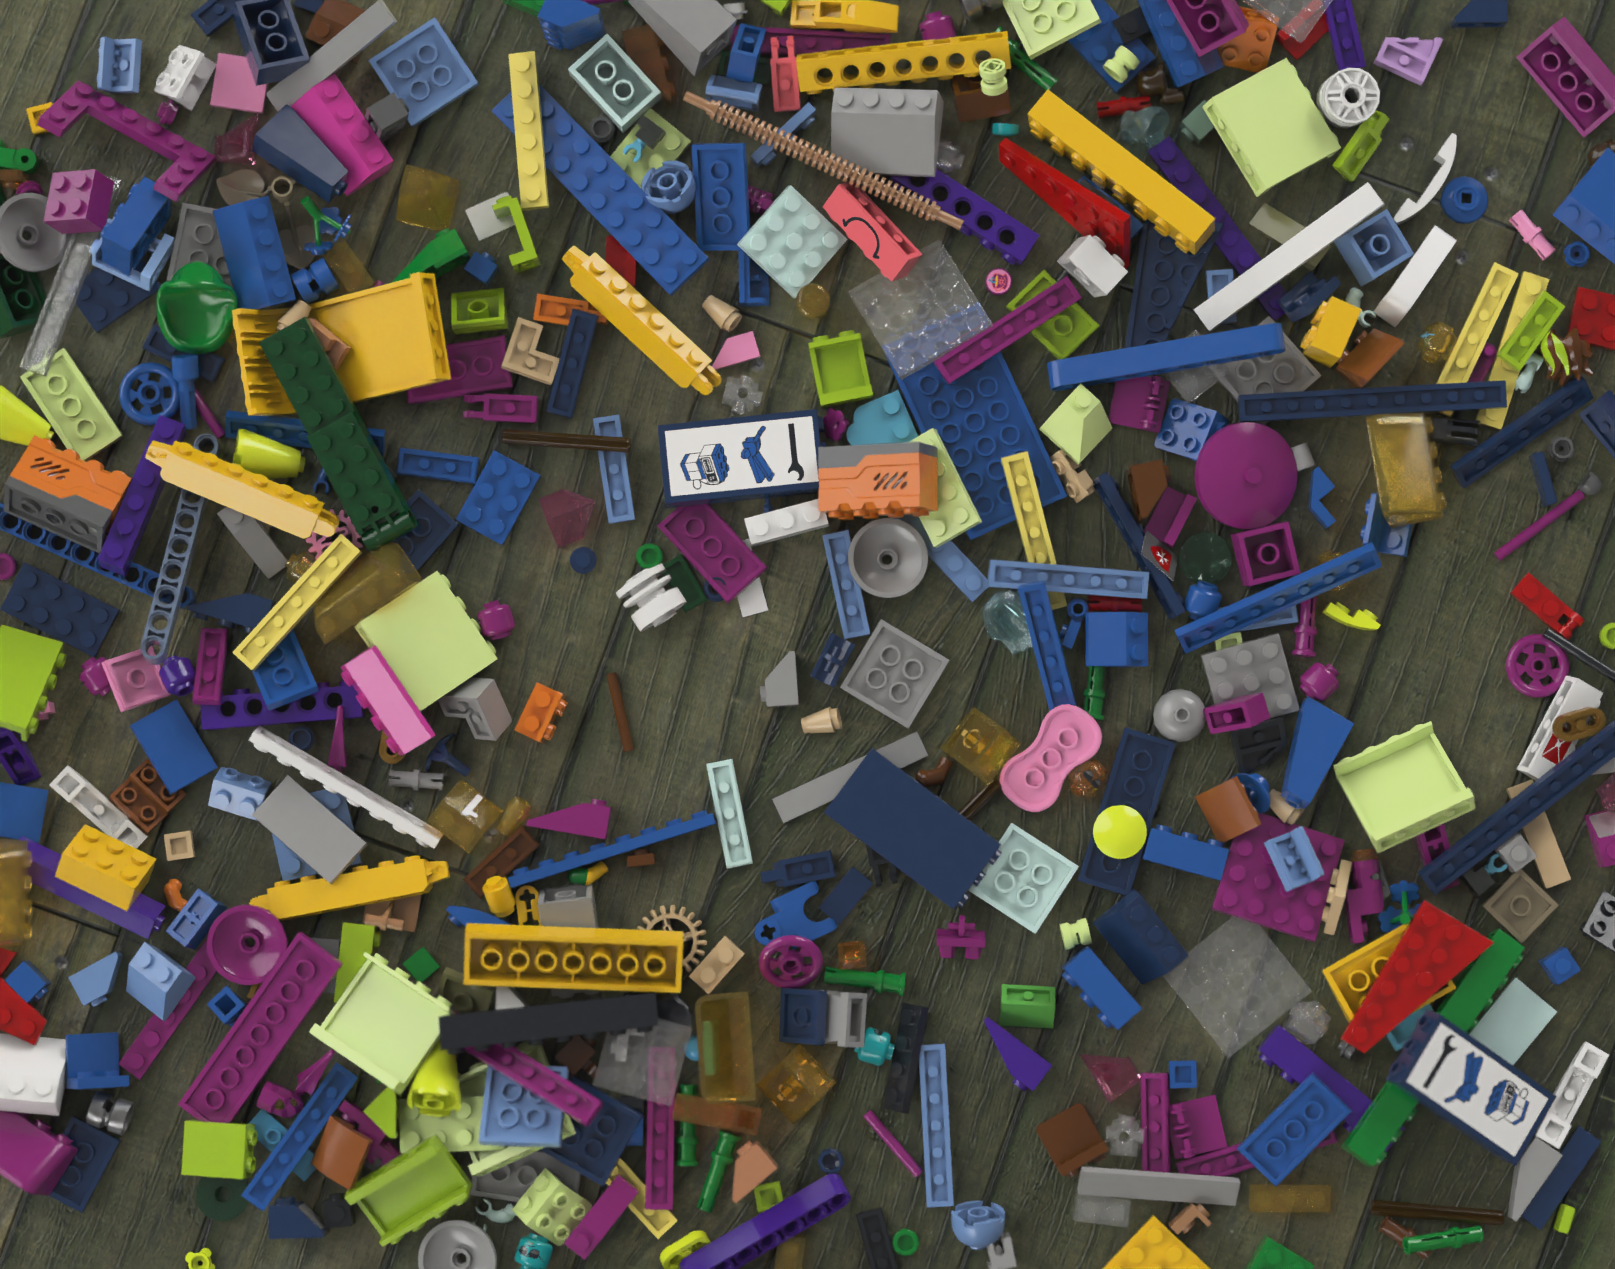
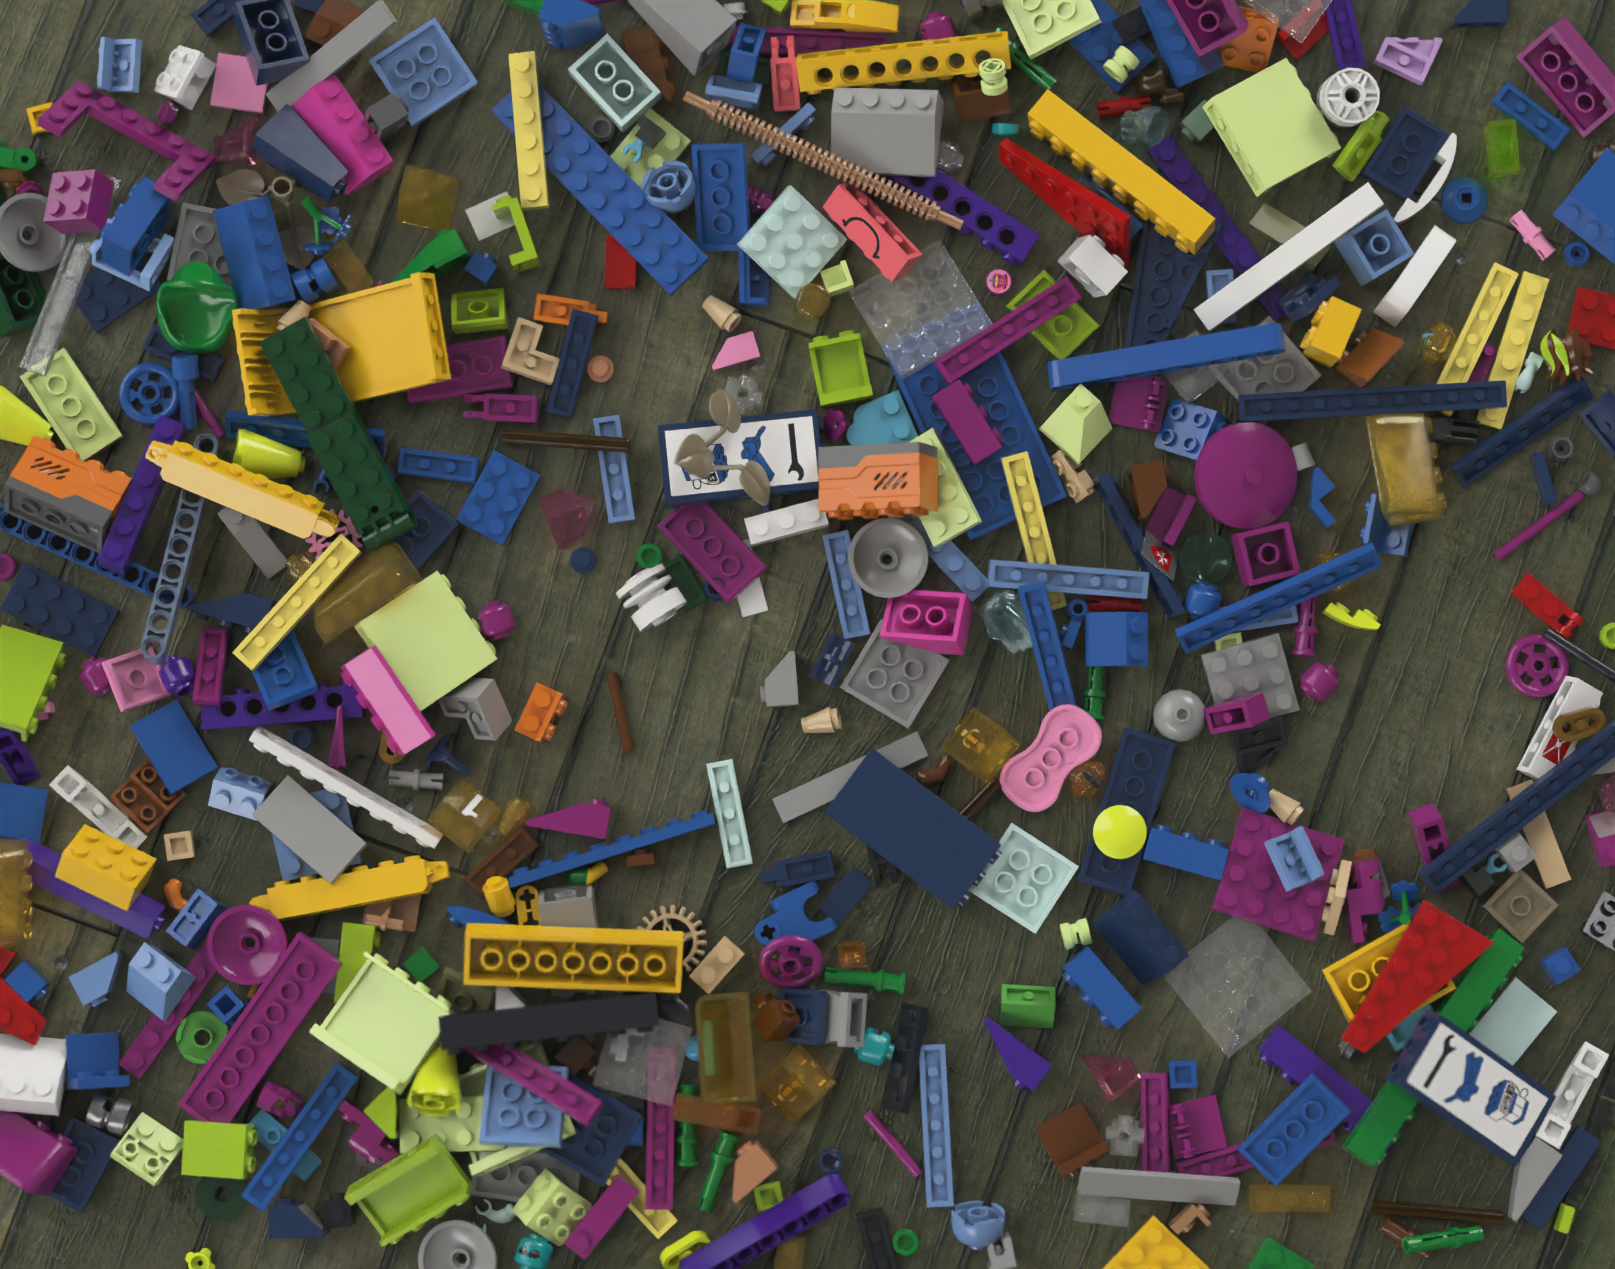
(148, 1149): none -> yellowish green plate
(187, 1033): none -> bright green tile
(309, 1078): magenta piece -> none
(341, 1152): dark orange slope -> none
(600, 368): none -> nougat plate
(641, 322): yellow hinge -> none
(698, 459): none -> dark tan plant
(776, 1017): none -> reddish brown brick
(837, 279): none -> yellowish green panel
(929, 621): none -> dark pink slope
(960, 935): magenta hips -> none
(967, 422): none -> magenta brick
(1228, 810): dark orange slope -> none
(1307, 1022): clear brick -> none
(1313, 749): blue slope -> none
(1354, 299): light aqua arm -> none
(1403, 787): yellowish green panel -> none
(1405, 154): none -> dark blue plate
(1501, 149): none -> clear neon green brick
(1530, 116): none -> blue tile
(1530, 330): lime plate -> none

